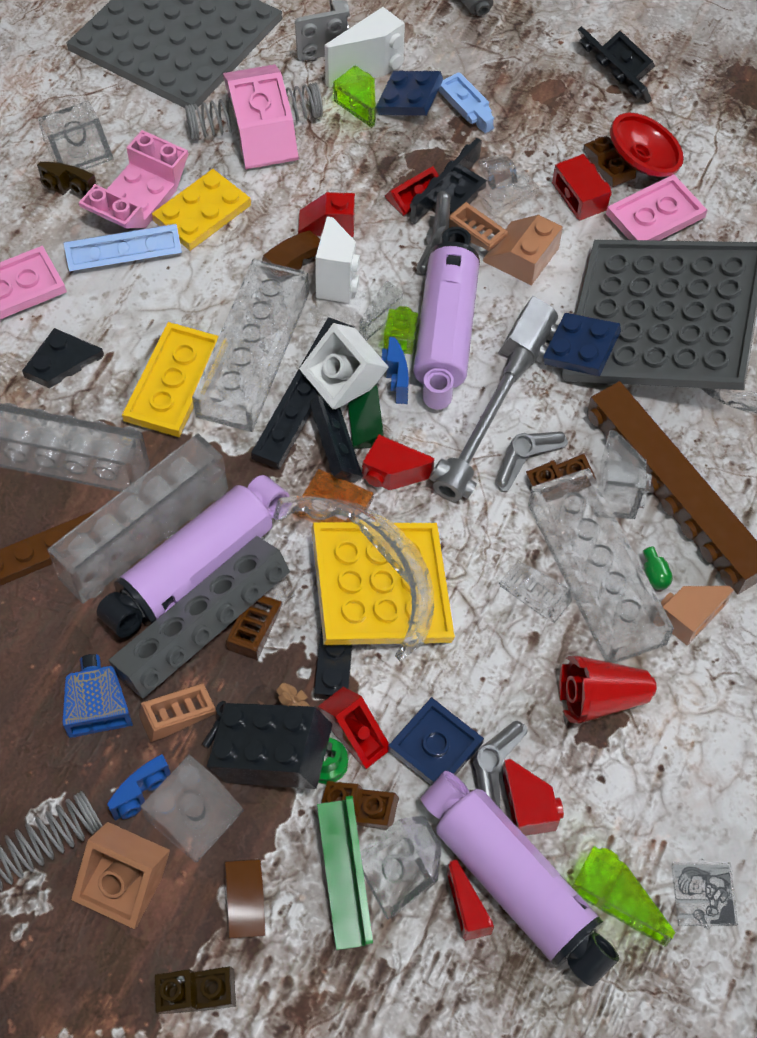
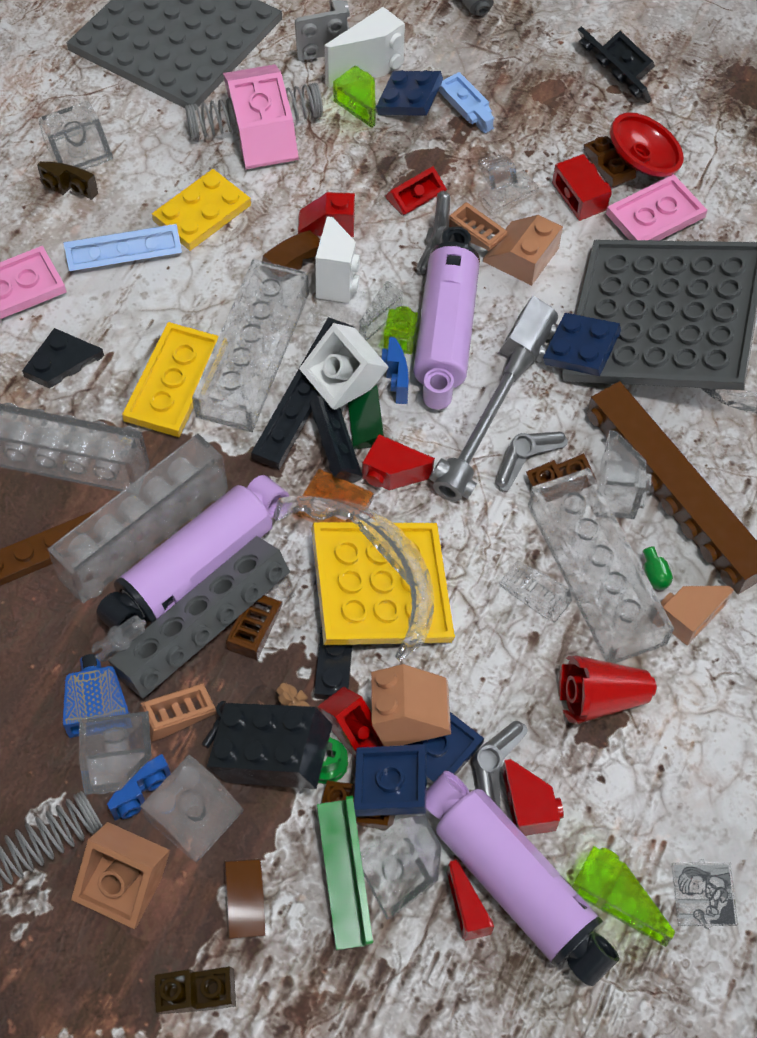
(113, 750): none -> clear slope
(119, 638): none -> clear axle
(142, 186): bright pink slope -> none
(391, 780): none -> dark blue plate
(409, 705): none -> nougat slope
(455, 179): black bracket -> none

